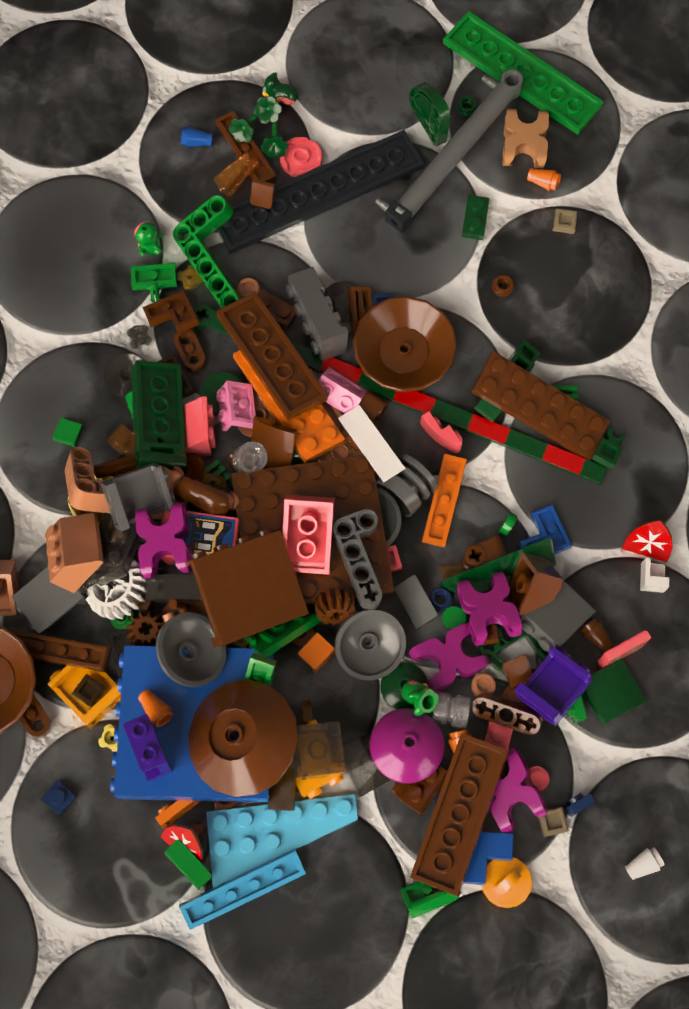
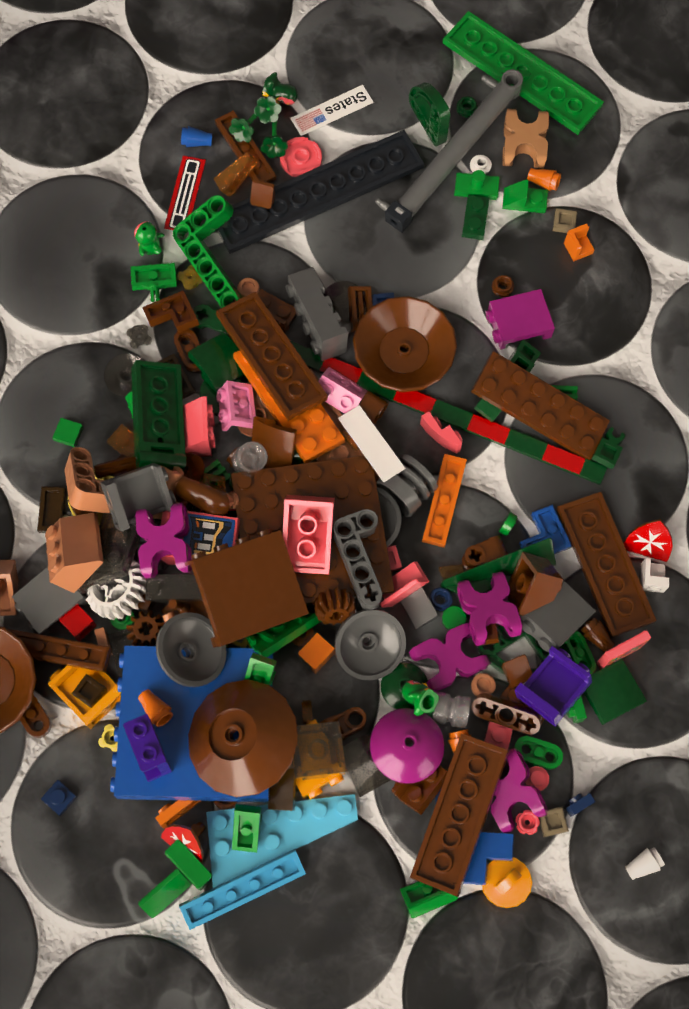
(51, 507): none -> dark brown tile
(78, 622): none -> red panel
(102, 637): none -> nougat tile
(164, 893): none -> green slope
(184, 191): none -> sticker
(217, 361): none -> dark green slope
(246, 828): none -> slope
(331, 110): none -> white sticker
(345, 727): none -> reddish brown piece
(405, 583): none -> coral panel
(477, 185): none -> green tile
(480, 159): none -> white plate
(519, 318): none -> magenta panel
(522, 198): none -> green slope
(533, 819): none -> coral plate
(538, 750): none -> green plate
(578, 243): none -> orange panel
(579, 651): none -> green plate
(606, 564): none -> reddish brown plate

